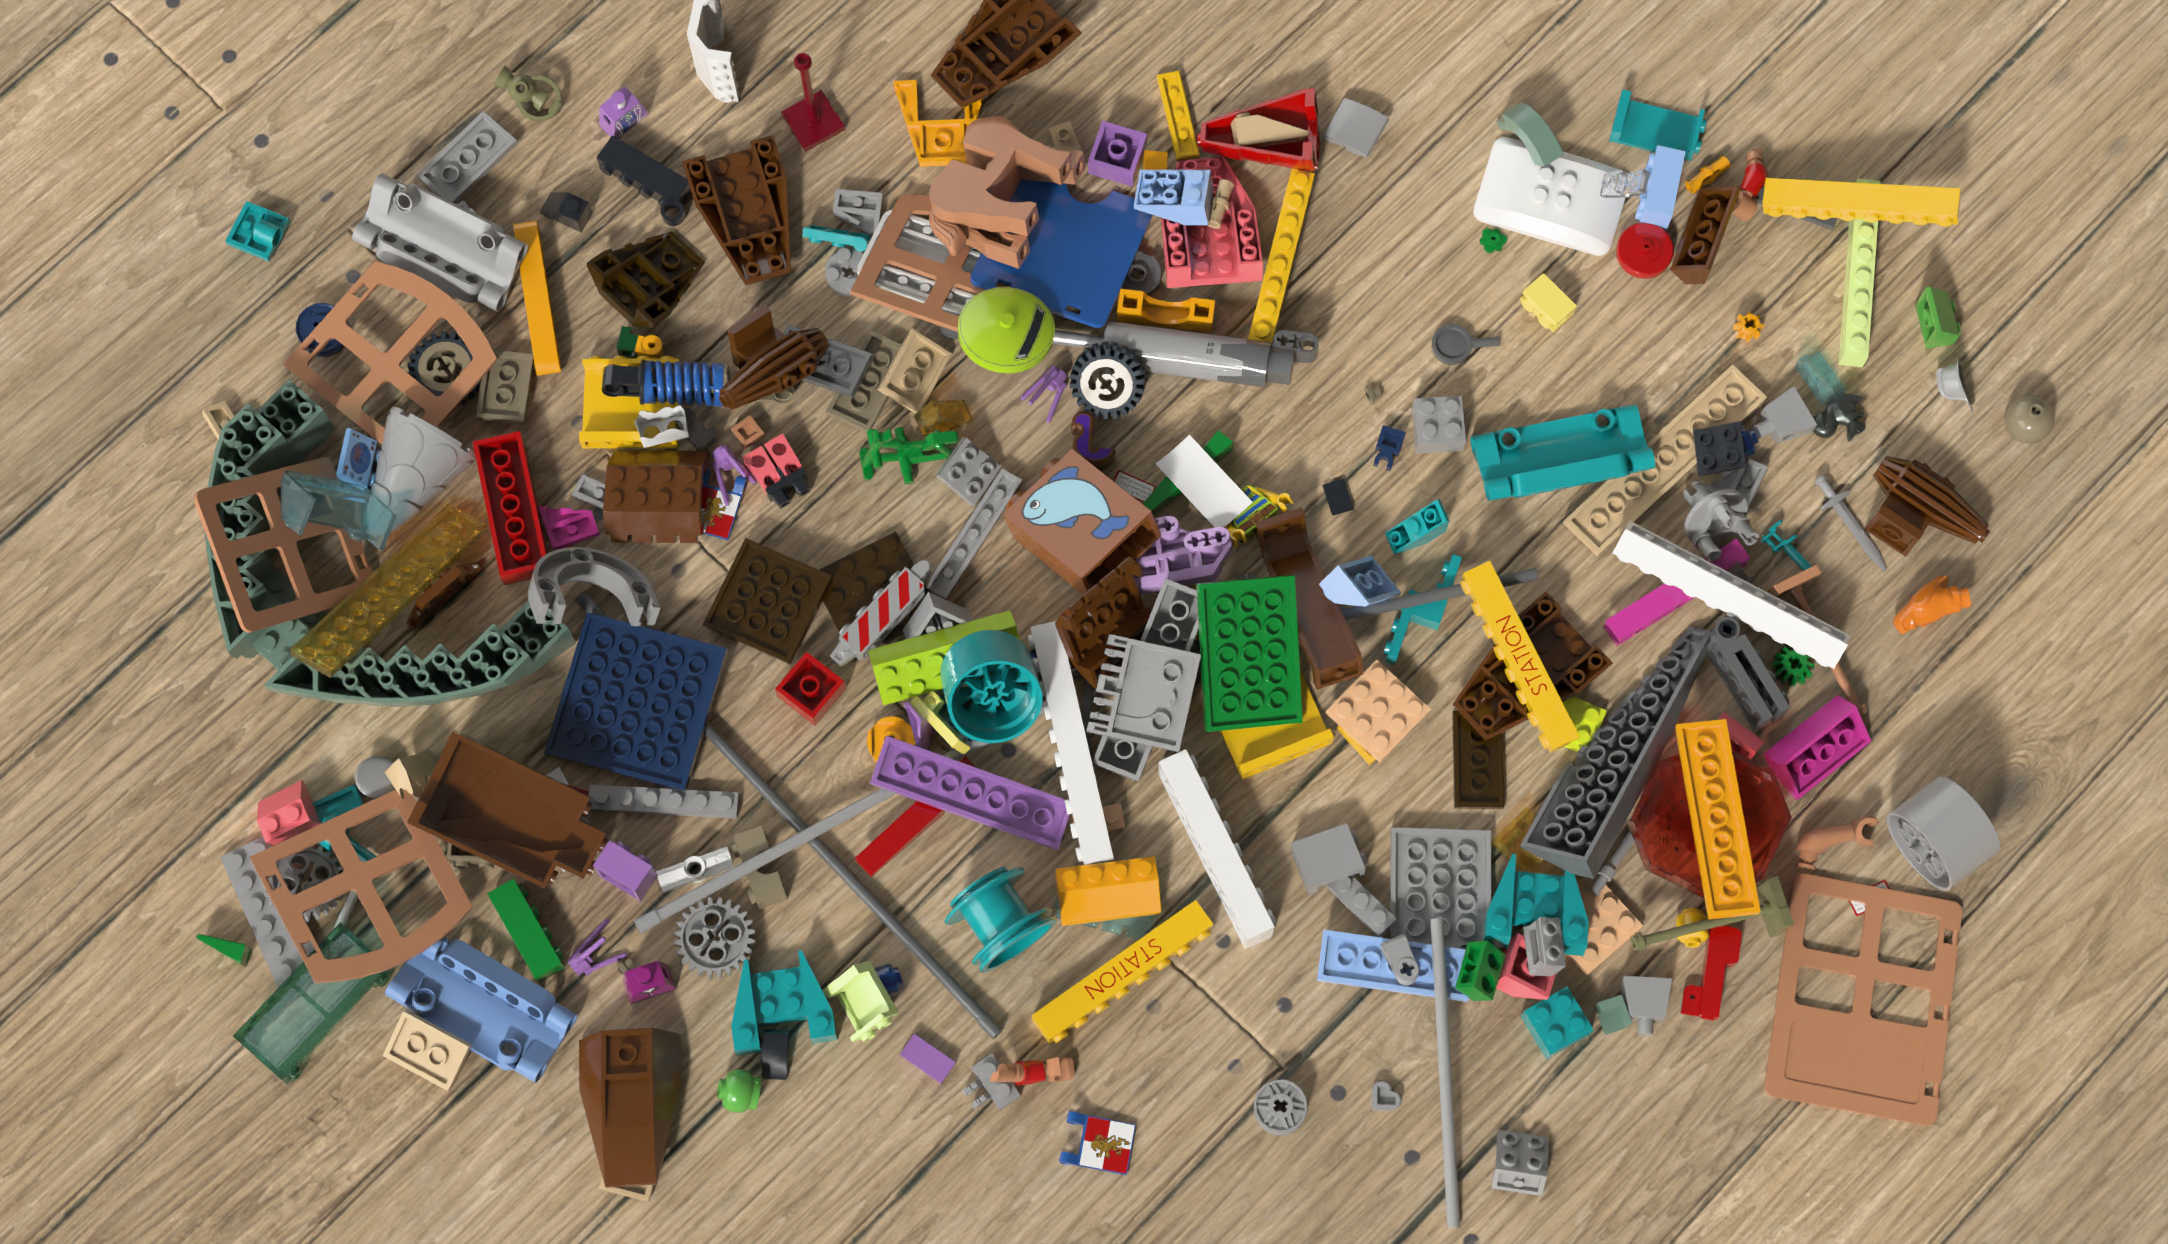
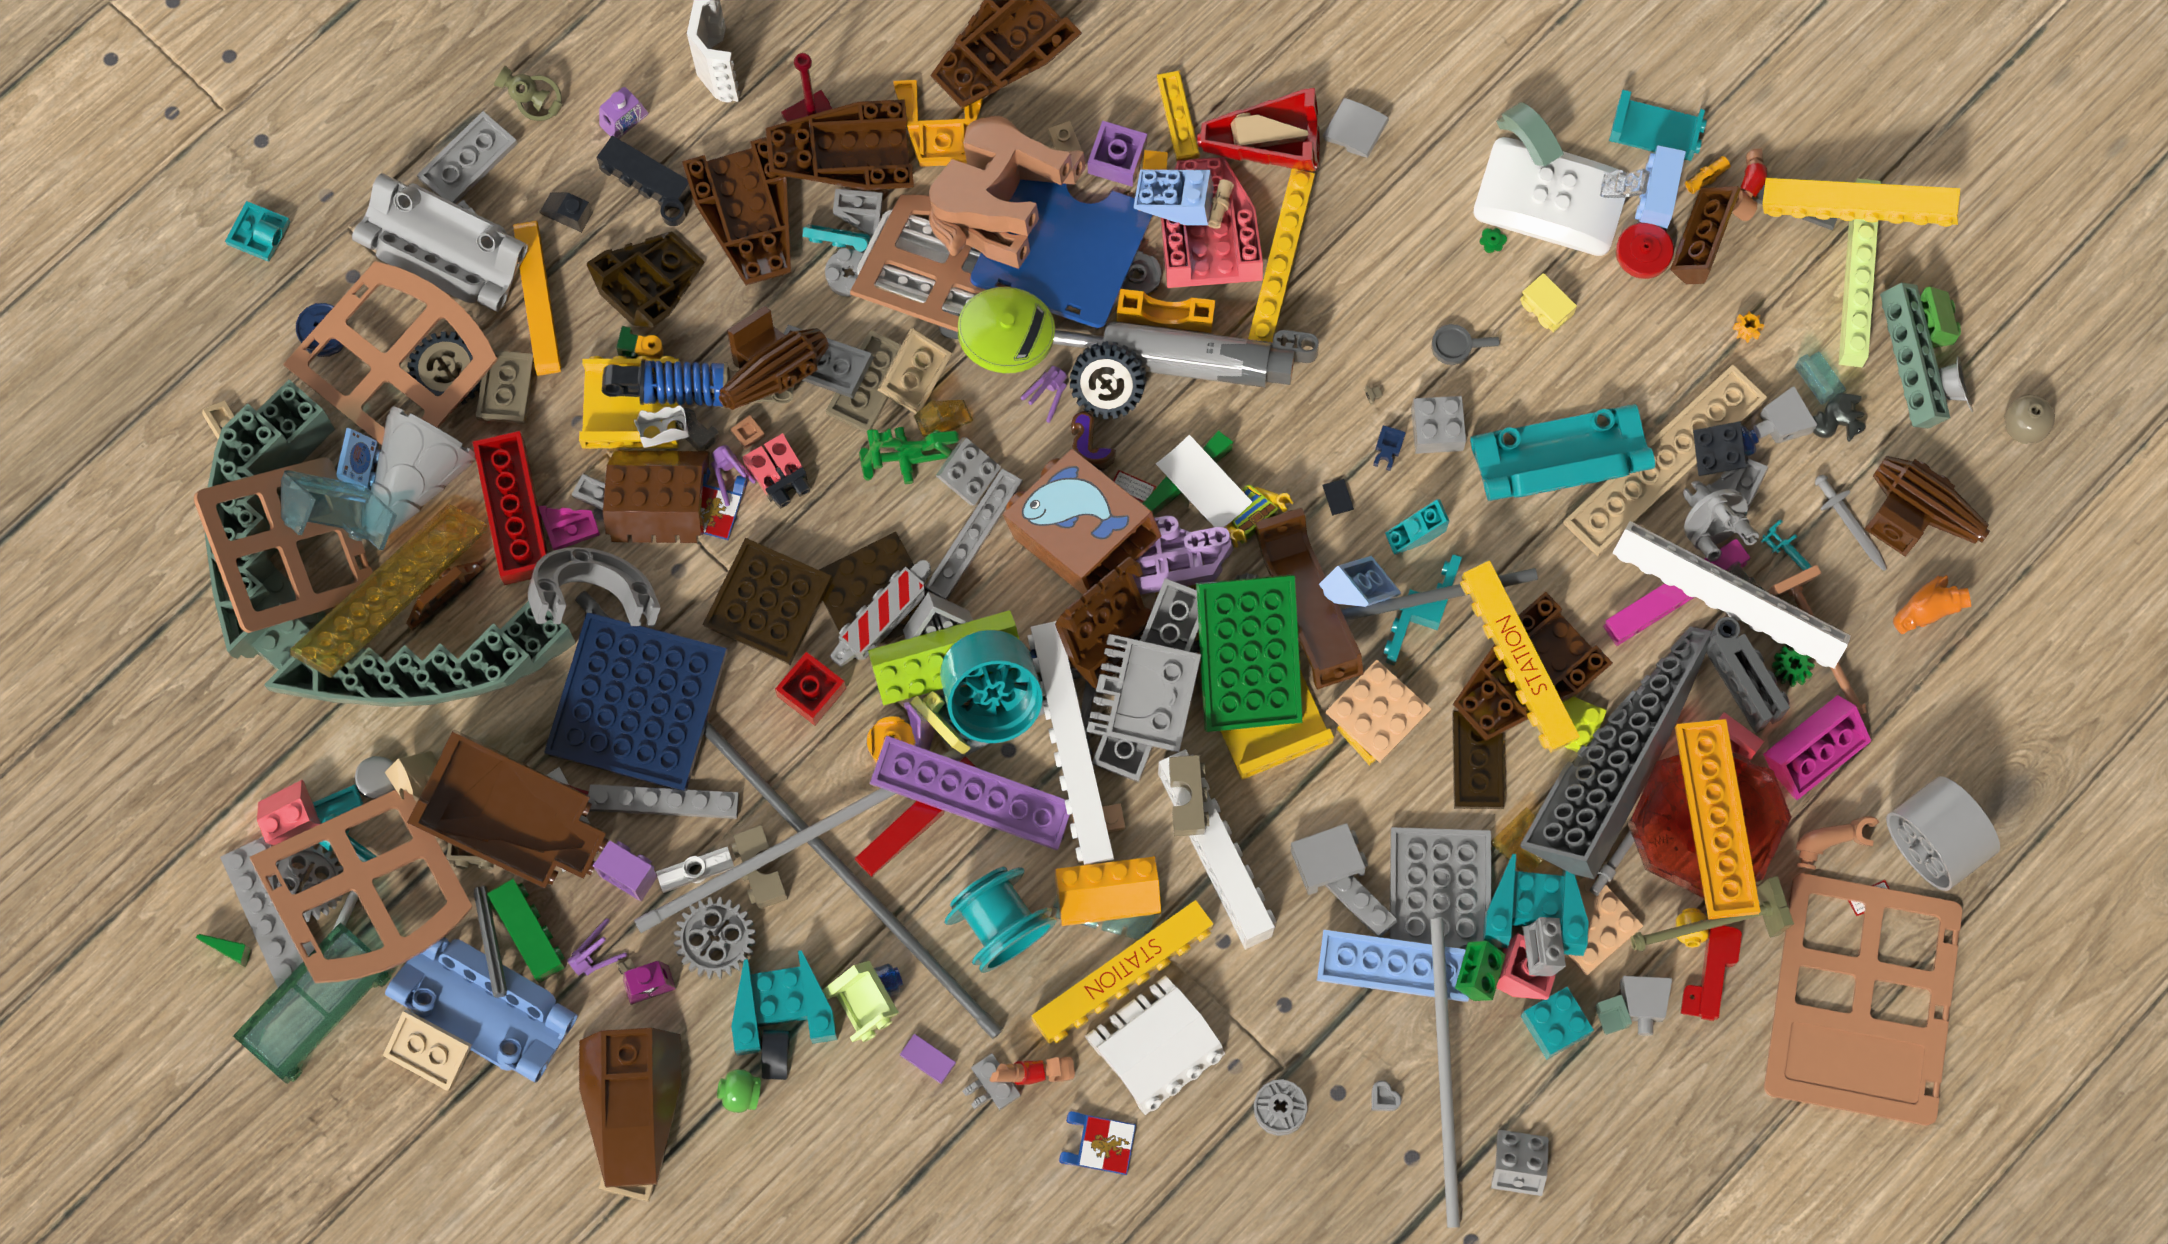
(490, 942): none -> dark grey axle
(845, 146): none -> reddish brown wedge
(1157, 1046): none -> white hinge
(1187, 773): none -> dark tan arch
(1399, 955): light grey piece -> none
(1915, 355): none -> sand green brick

